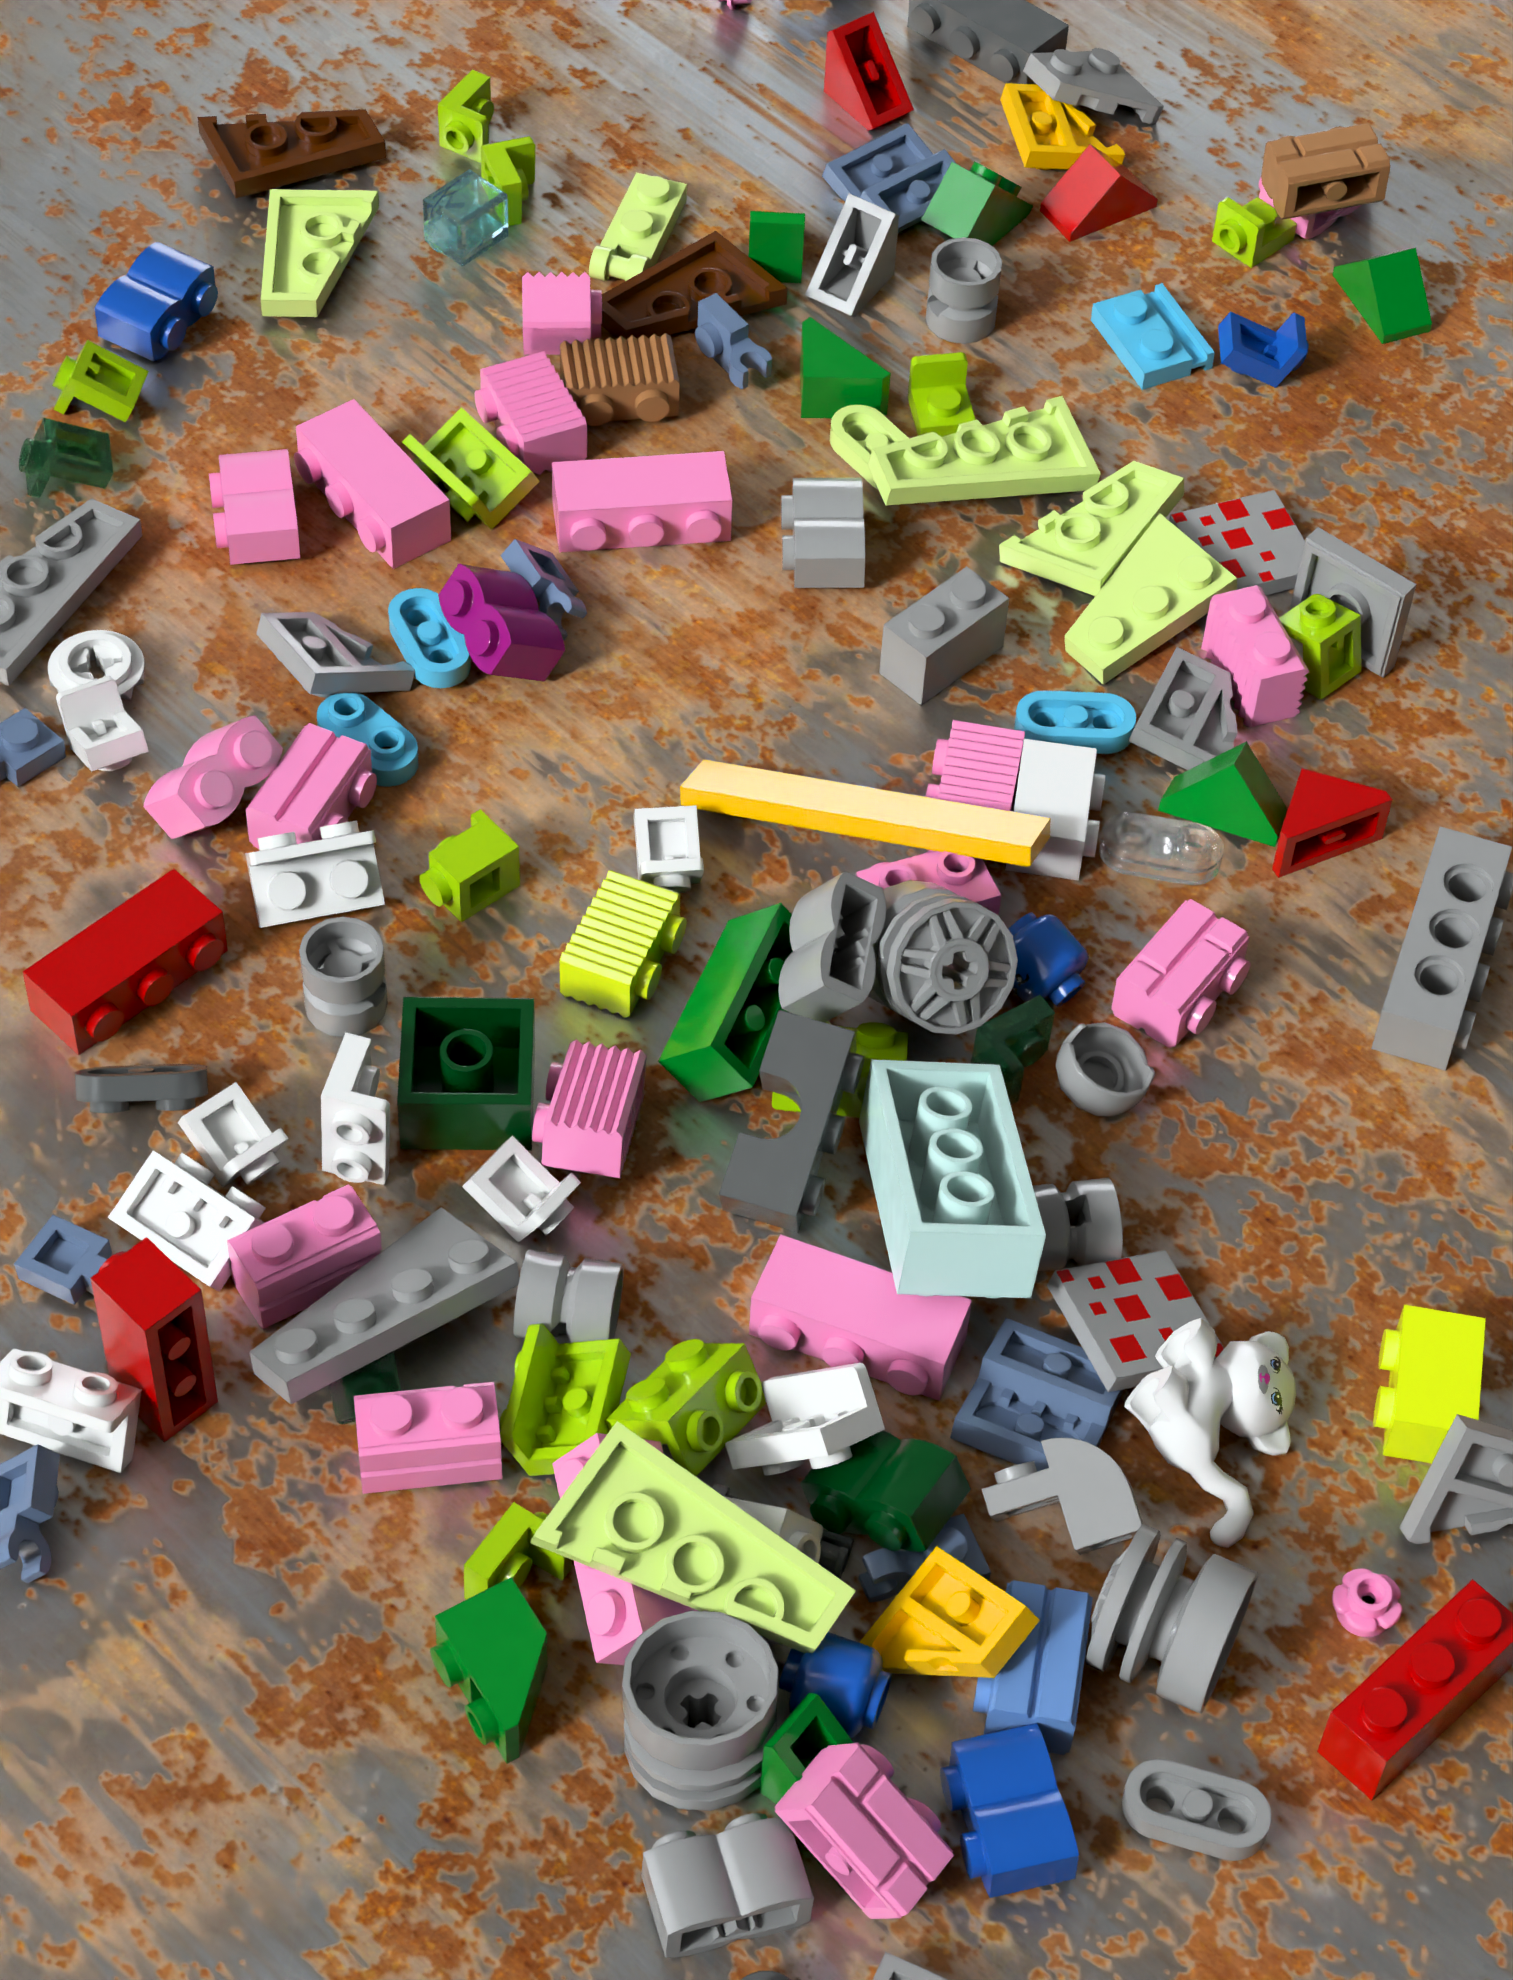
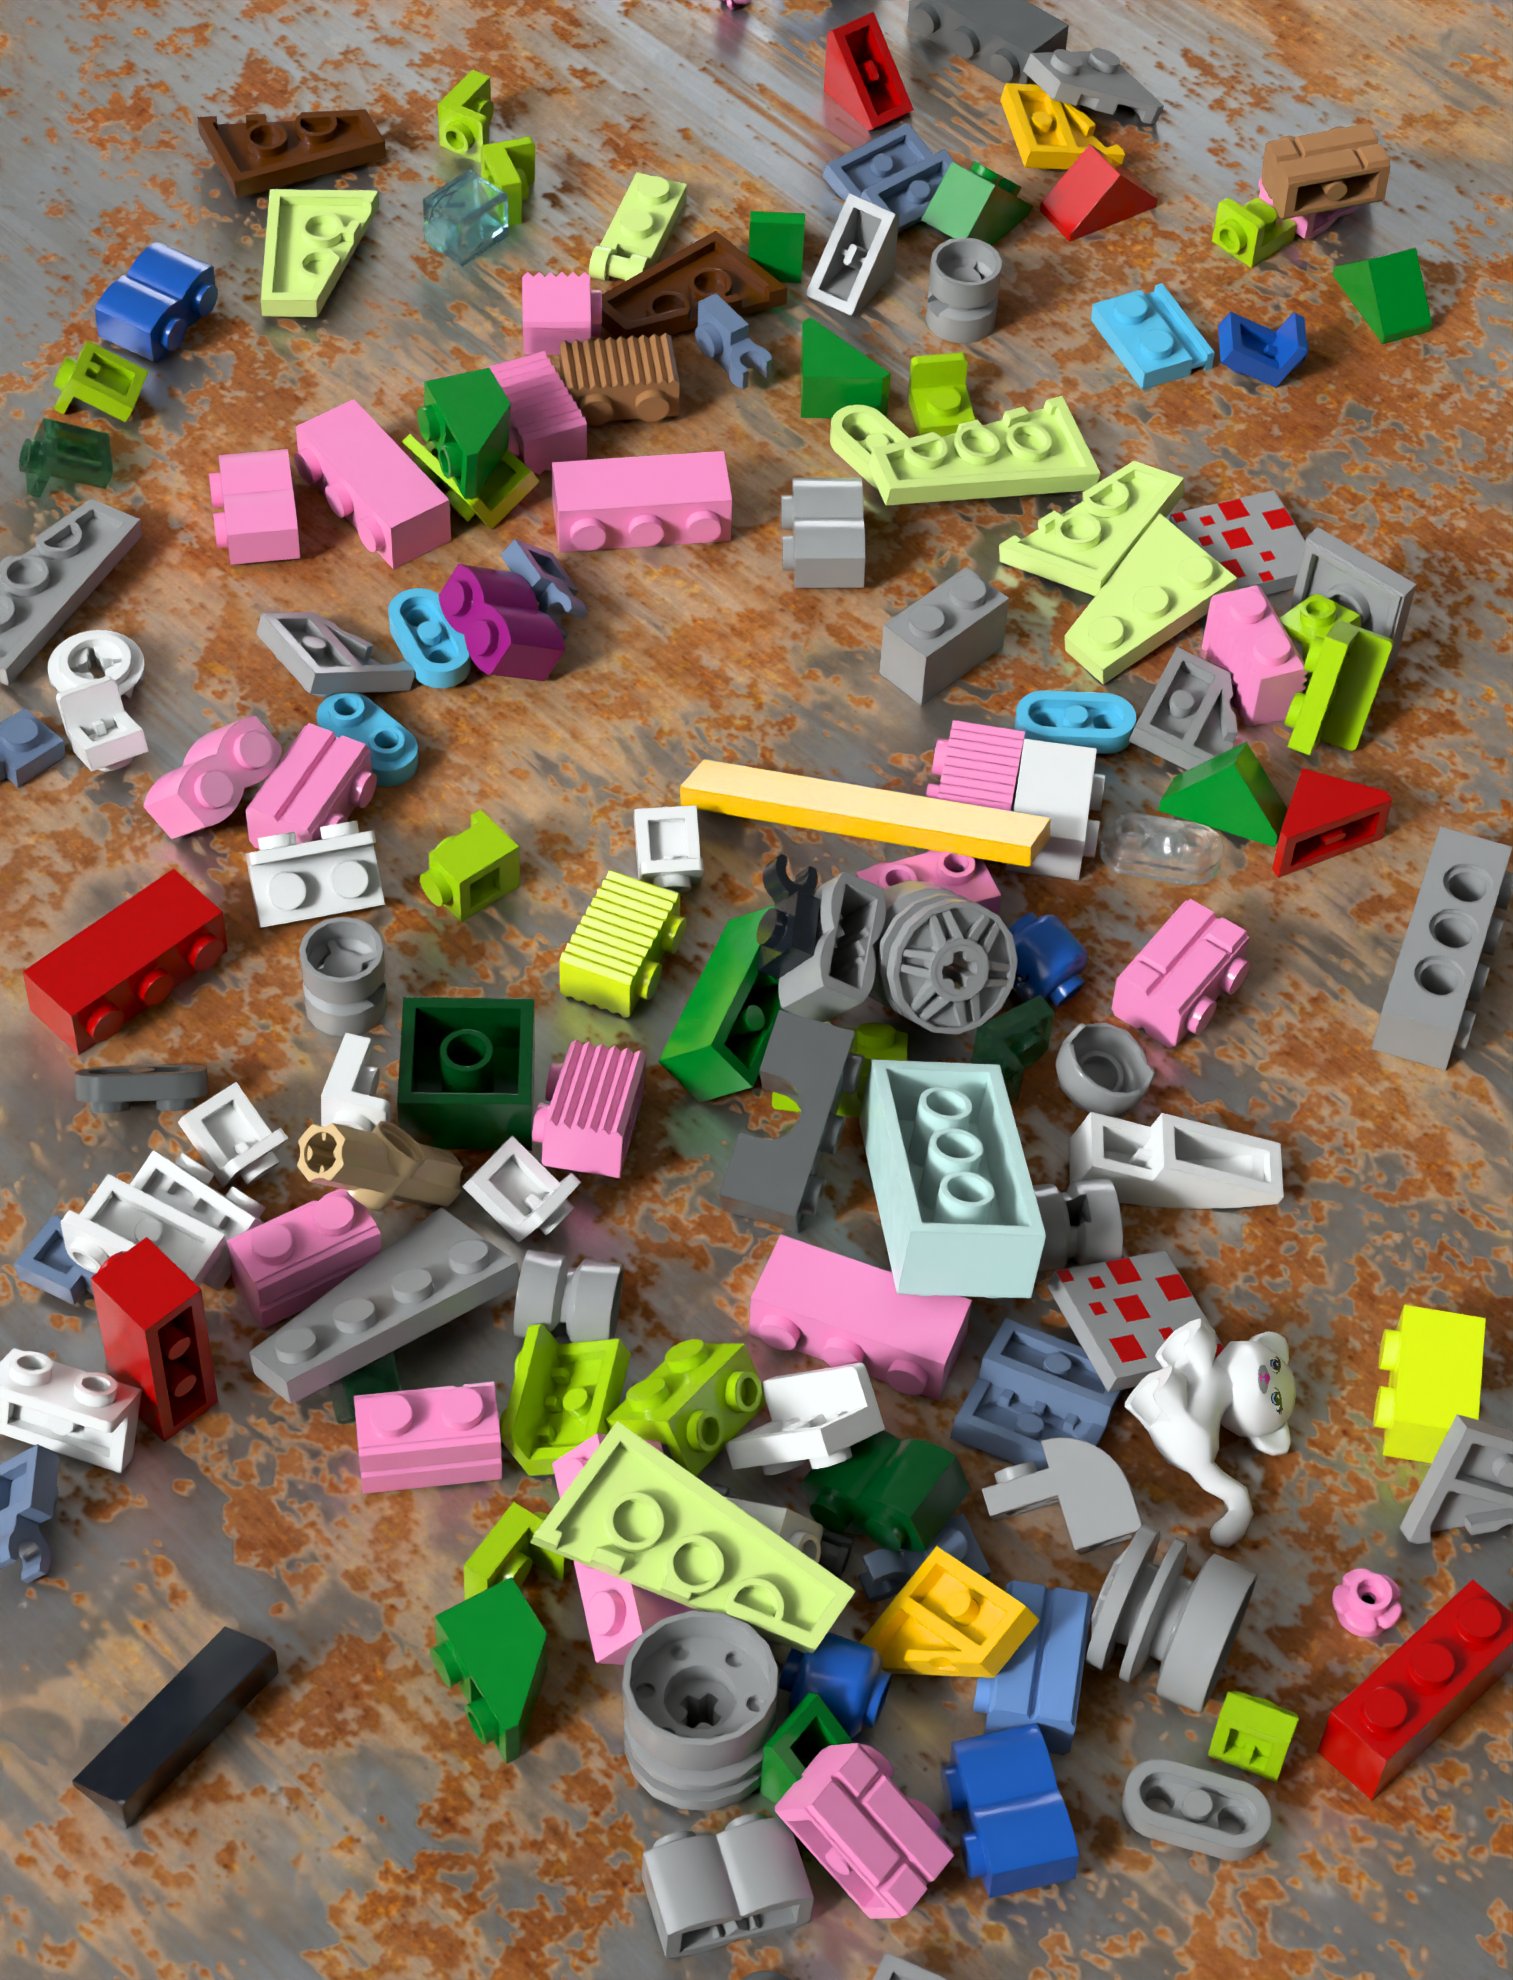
(123, 1216): none -> white bracket
(177, 1725): none -> black slope
(379, 1165): none -> tan piece
(468, 426): none -> green slope
(790, 928): none -> black plate
(1177, 1163): none -> white slope
(1253, 1734): none -> lime bracket
(1341, 690): none -> lime bracket

